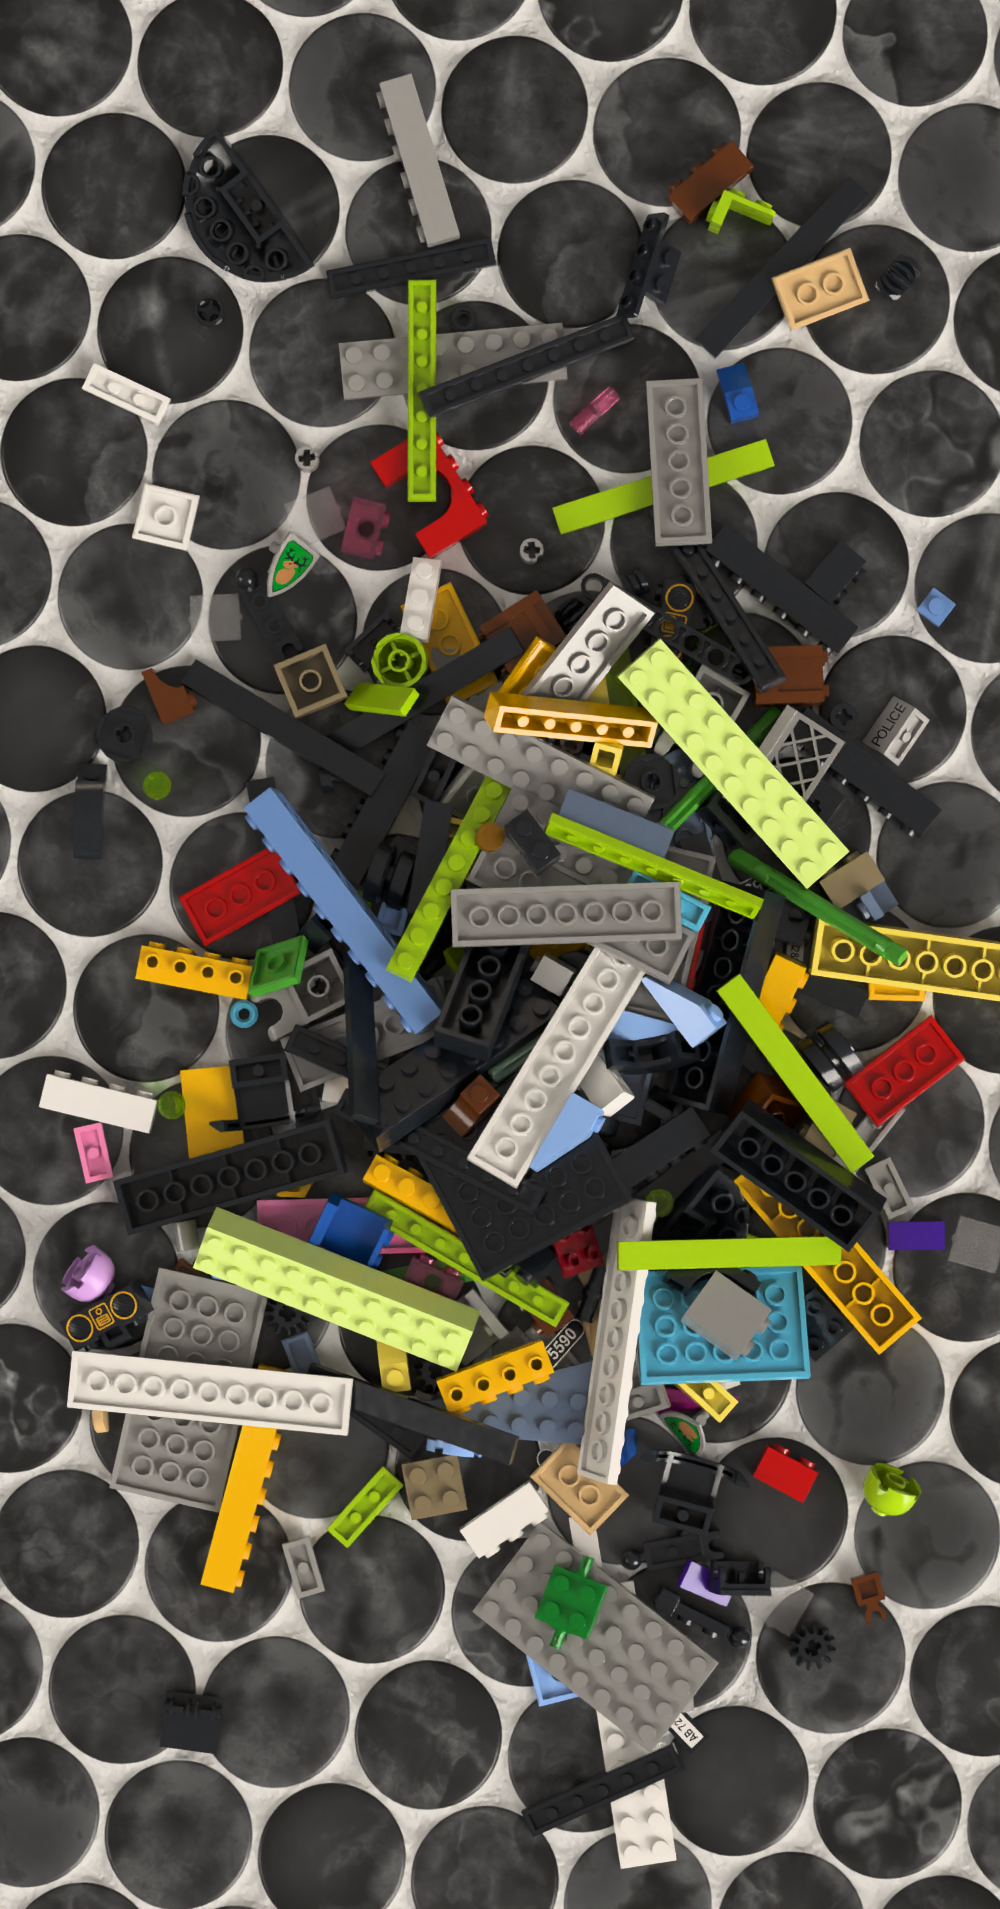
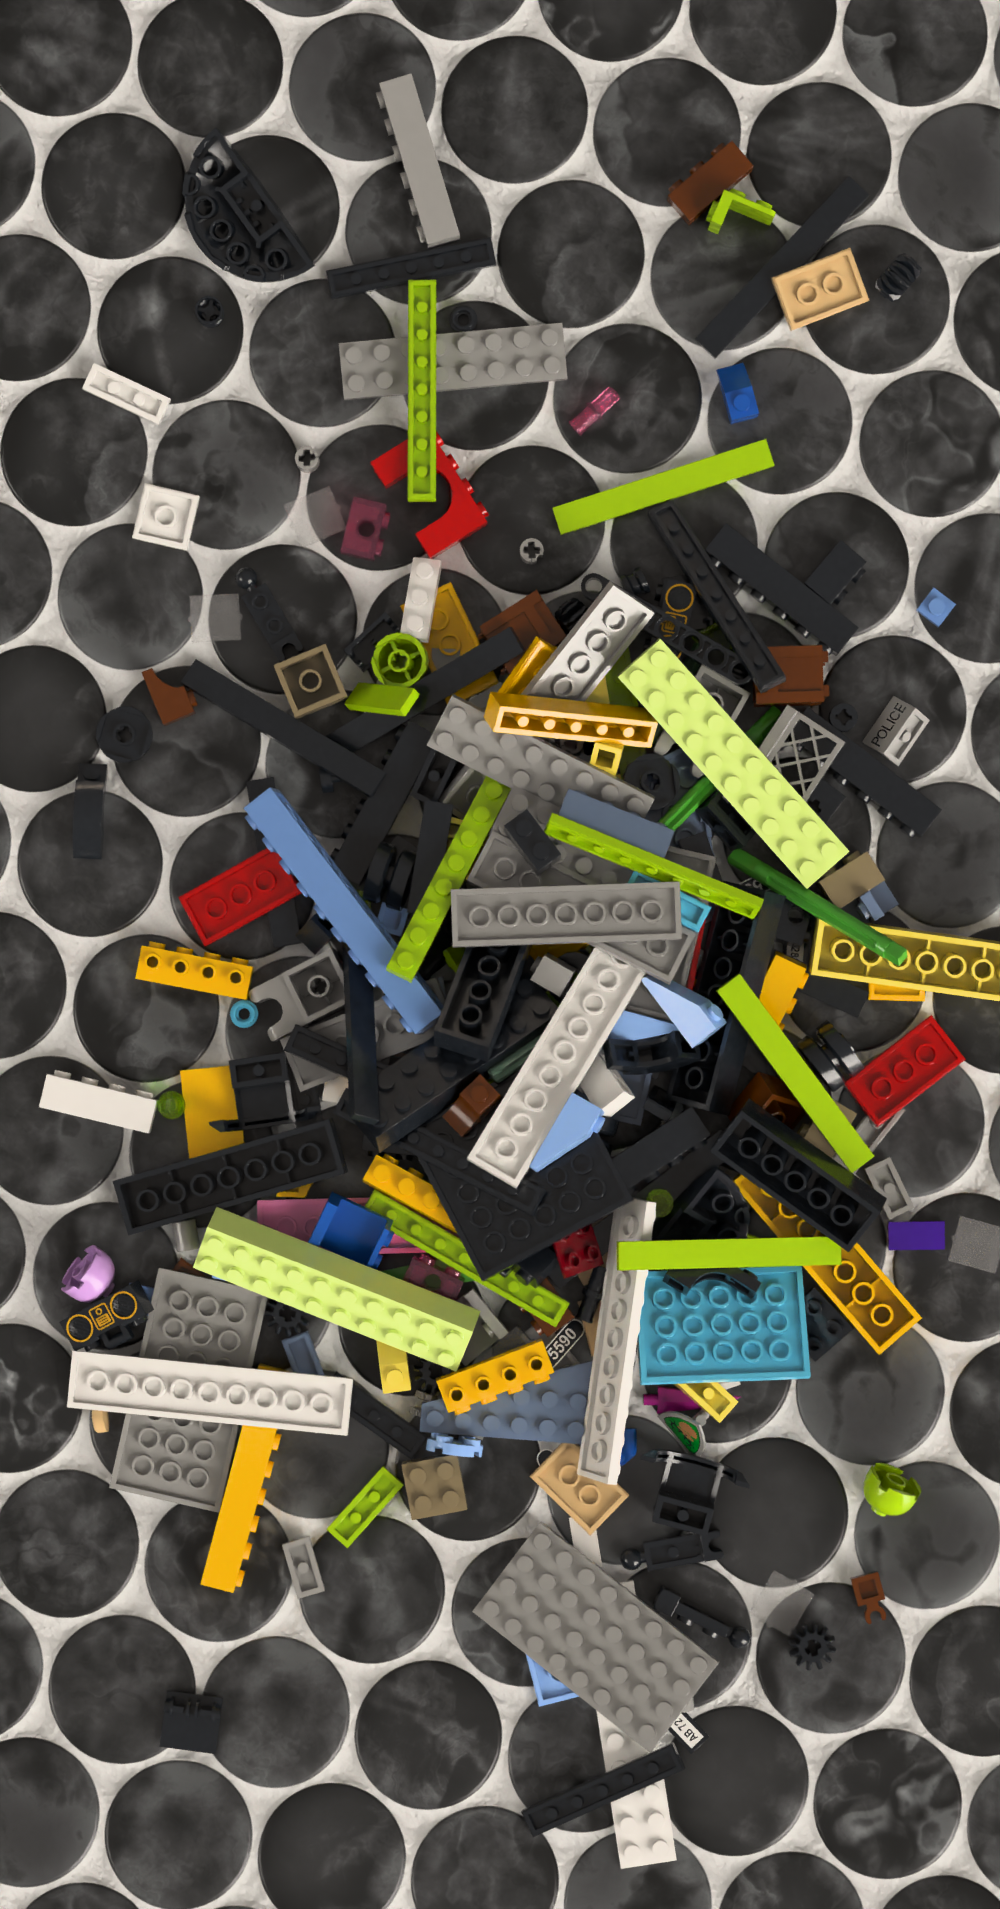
(93, 1152): bright pink plate -> none
(157, 785): clear neon green plate -> none
(278, 966): bright green tile -> none
(290, 564): shield -> none
(427, 1418): black tile -> none
(489, 837): pearl gold tile -> none
(504, 1520): white brick -> none
(526, 366): black tile -> none
(571, 1602): green plate -> none
(646, 1400): light grey hinge -> none
(651, 268): black bracket -> none
(679, 462): light grey plate -> none
(696, 1580): tile -> none
(727, 1316): light grey brick -> none
(739, 1578): black hinge -> none
(785, 1472): red brick -> none

